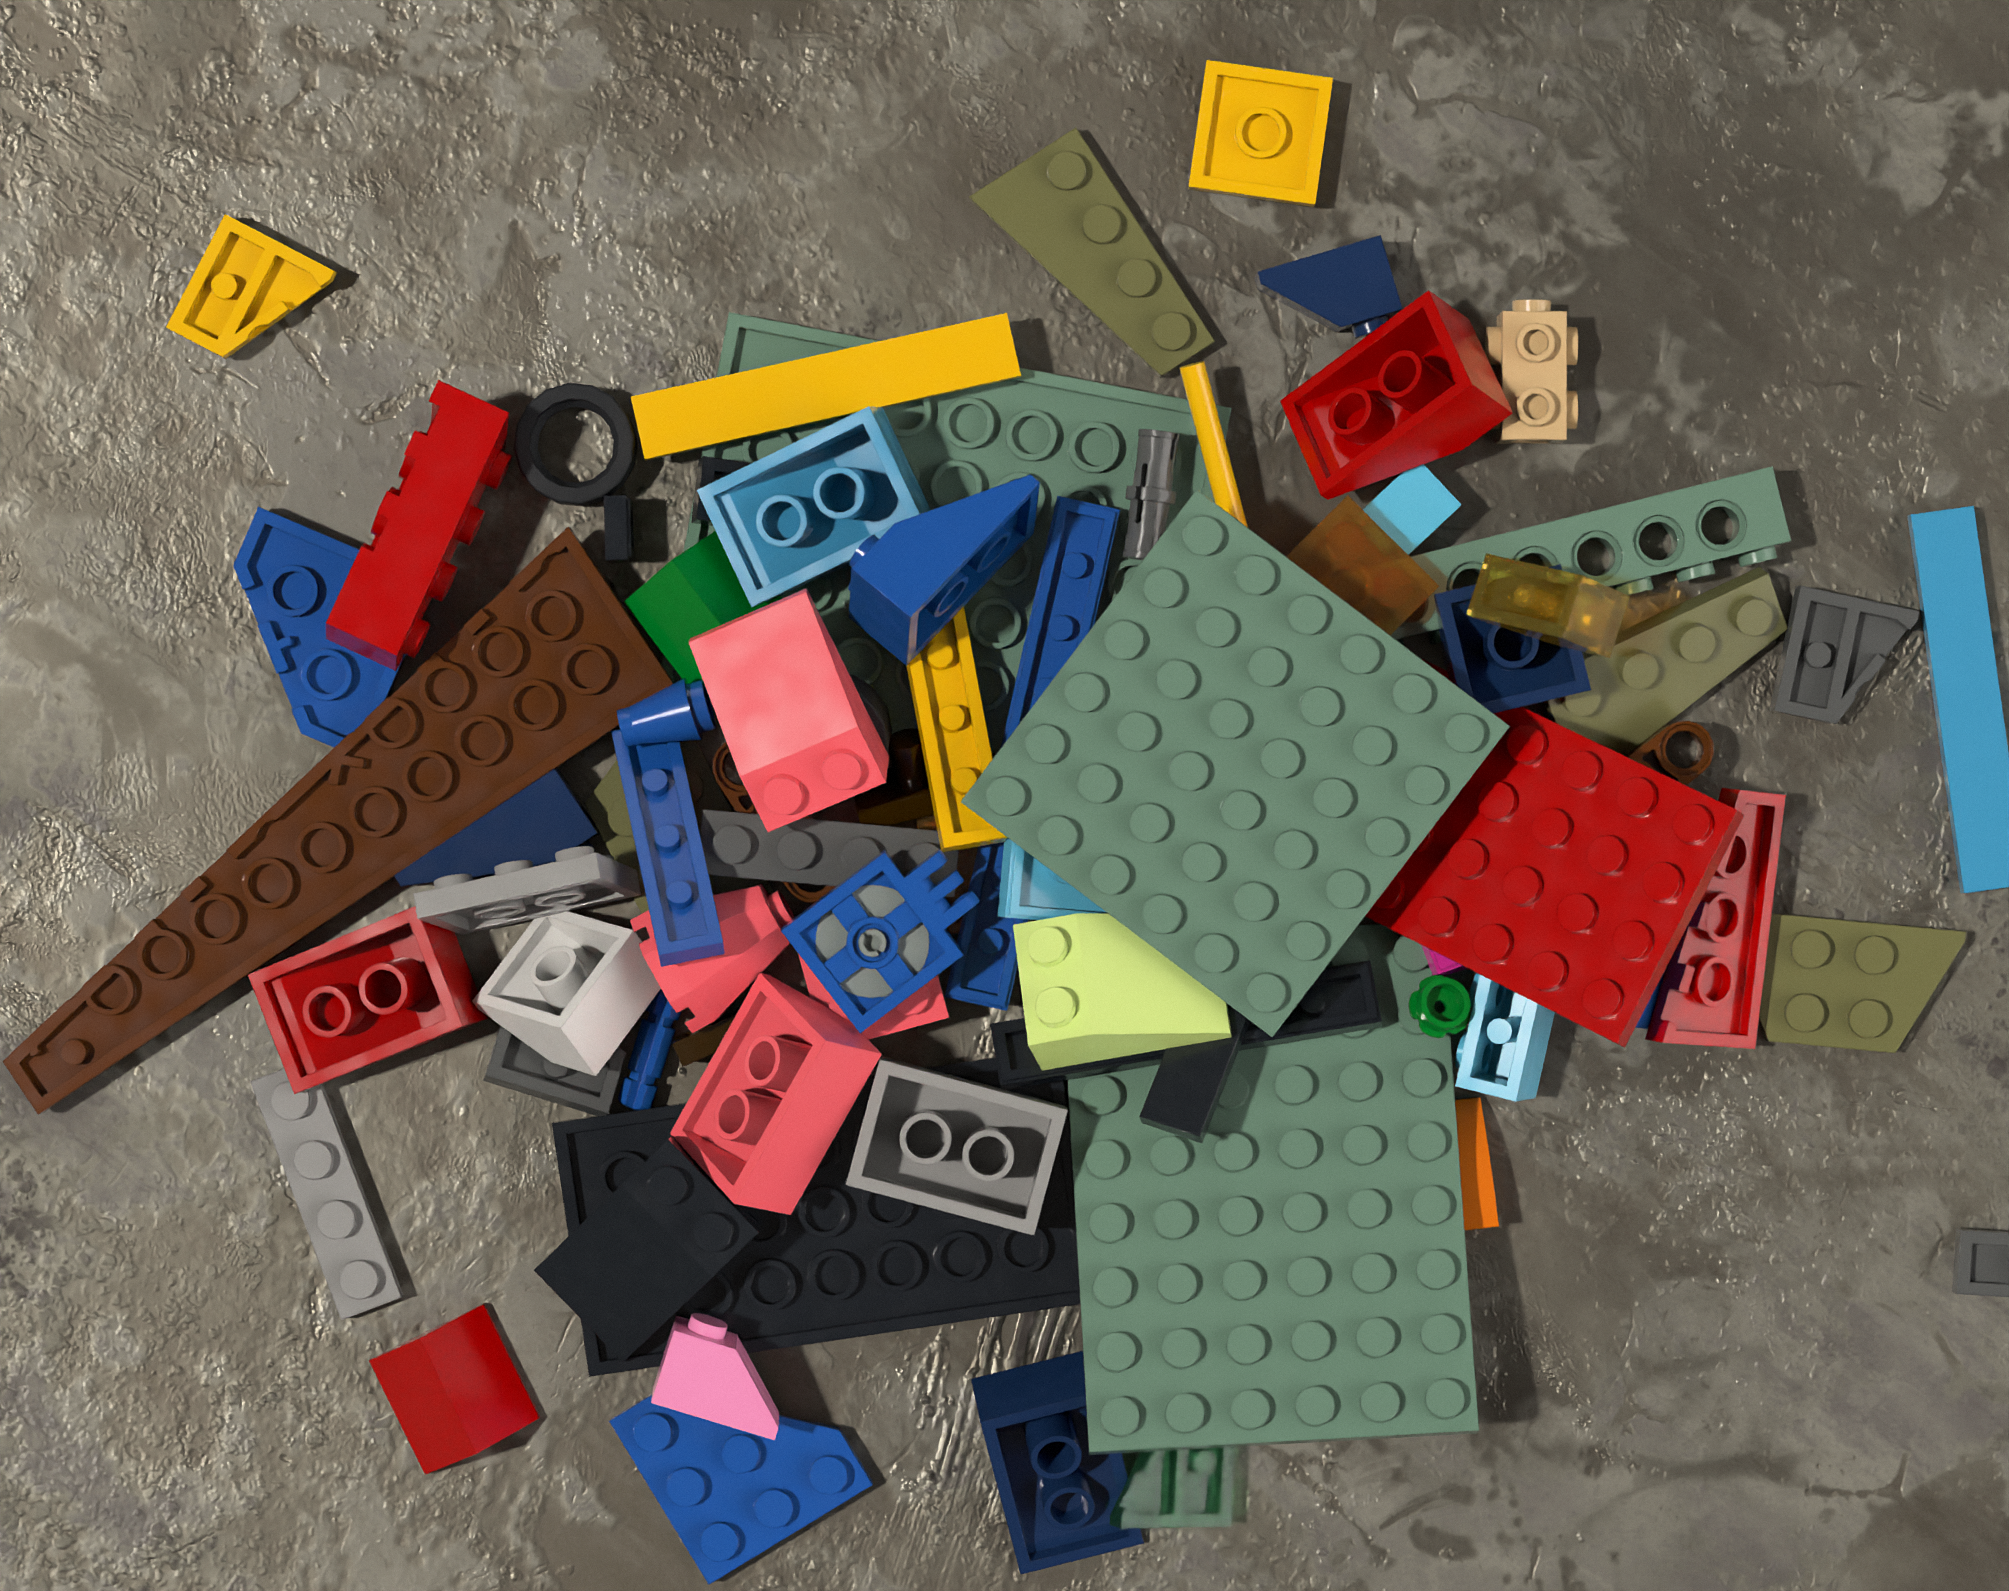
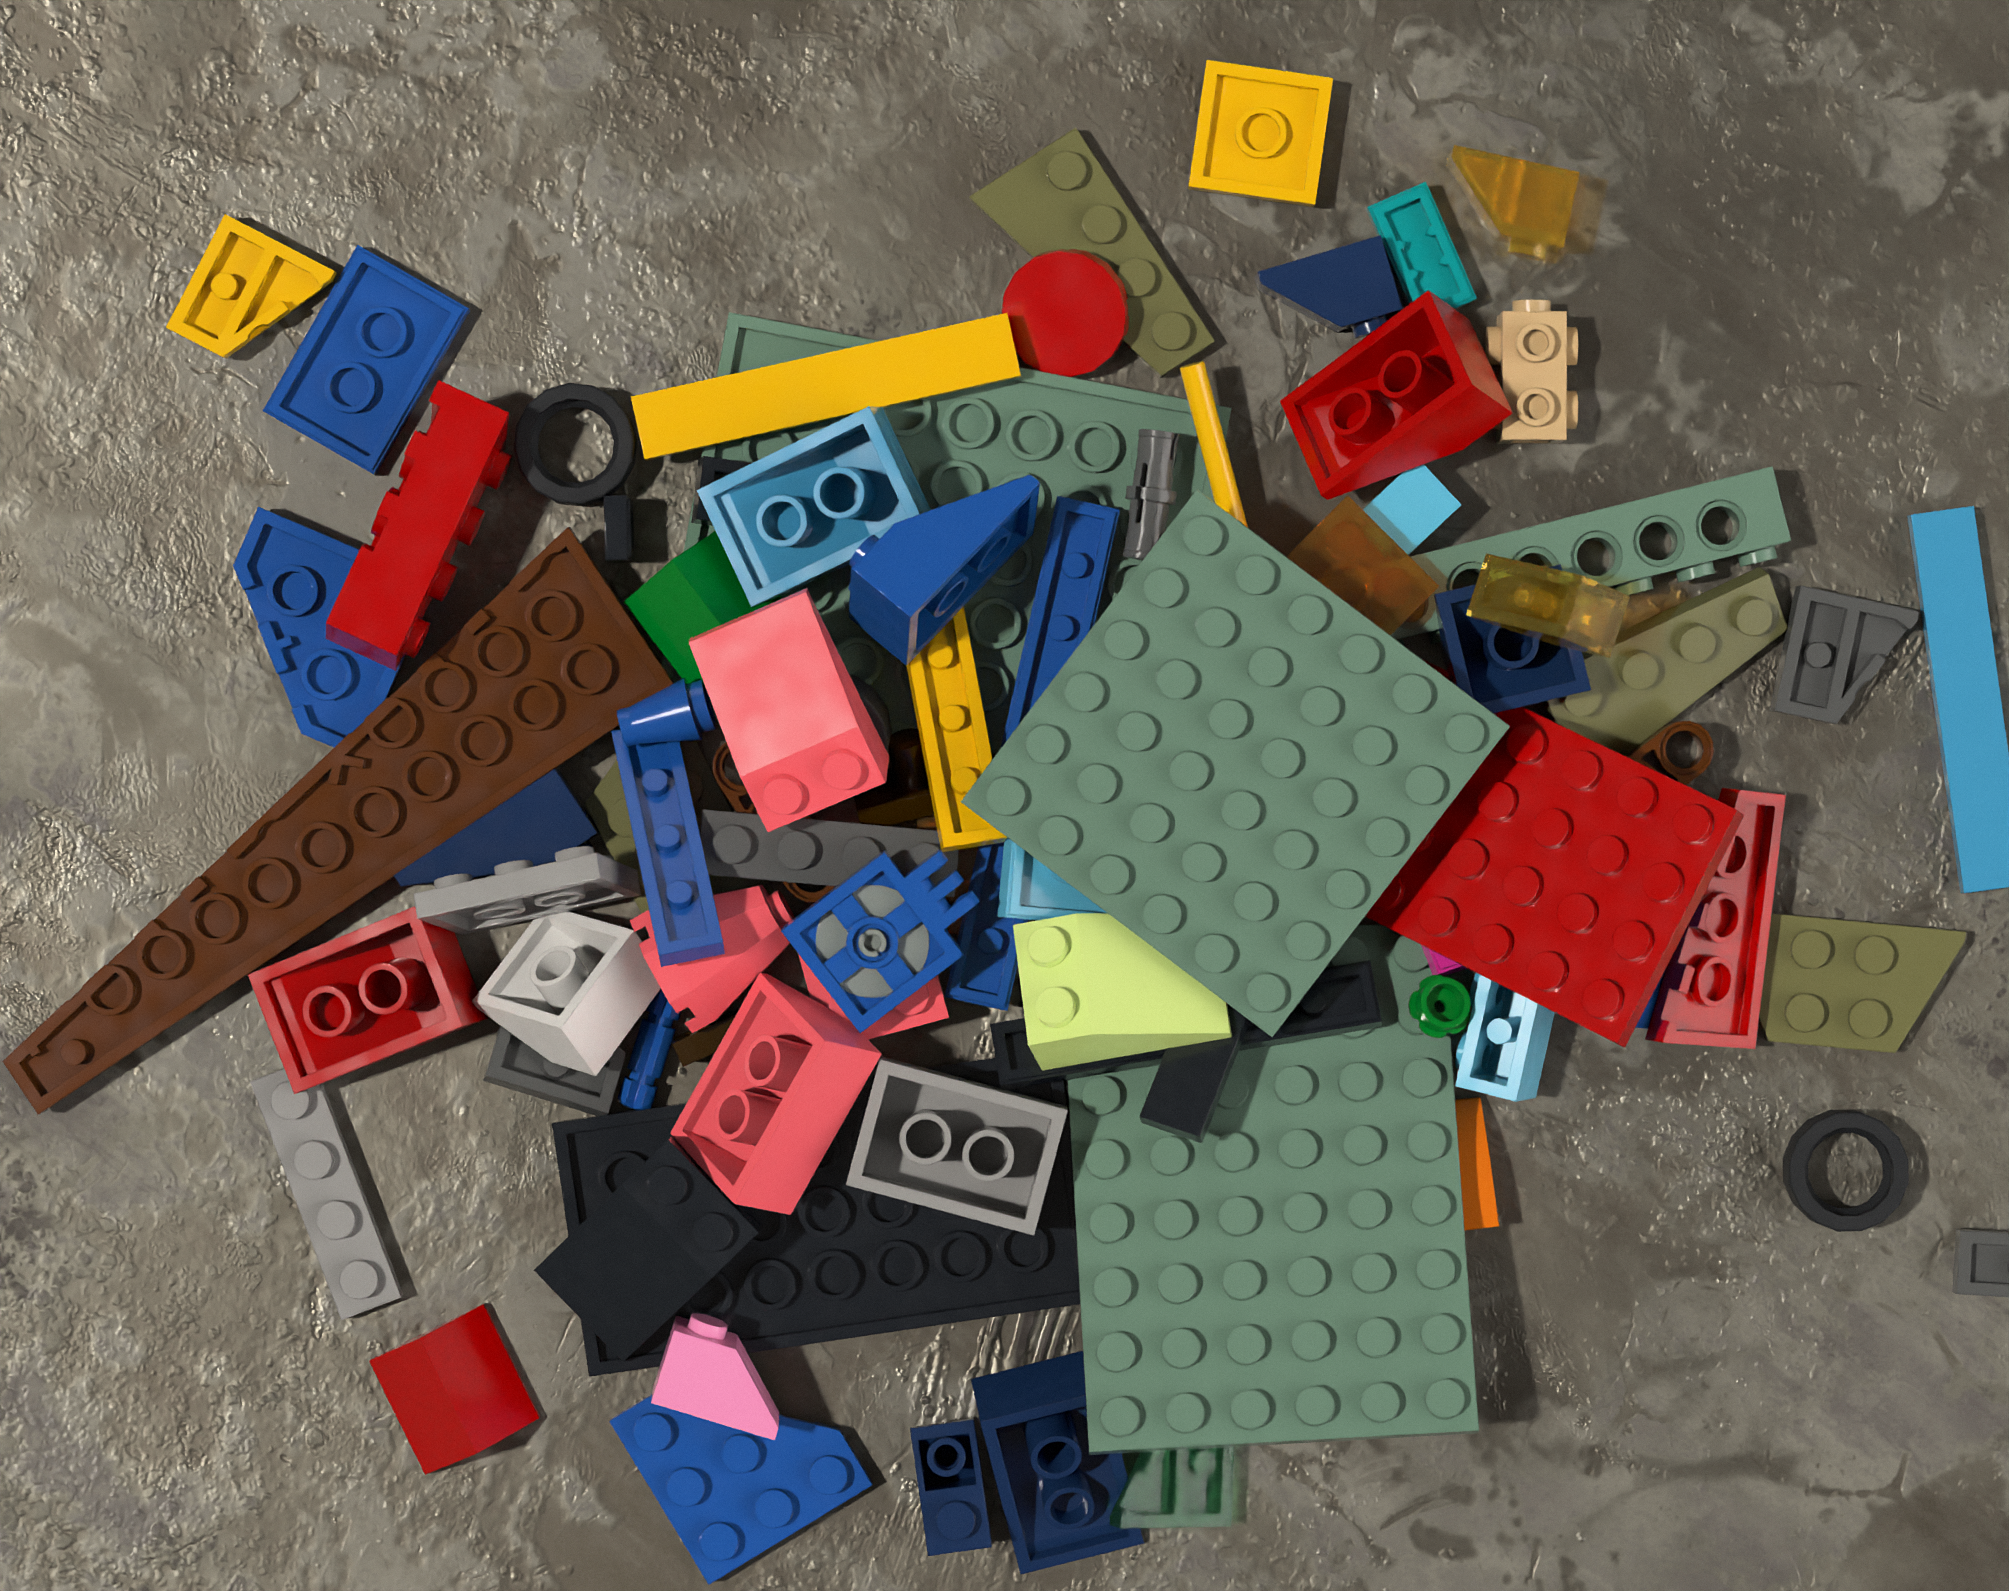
(366, 360): none -> blue tile
(951, 1487): none -> dark blue slope
(1066, 312): none -> red tile
(1420, 247): none -> teal plate
(1517, 199): none -> clear yellow slope
(1894, 1170): none -> black tyre

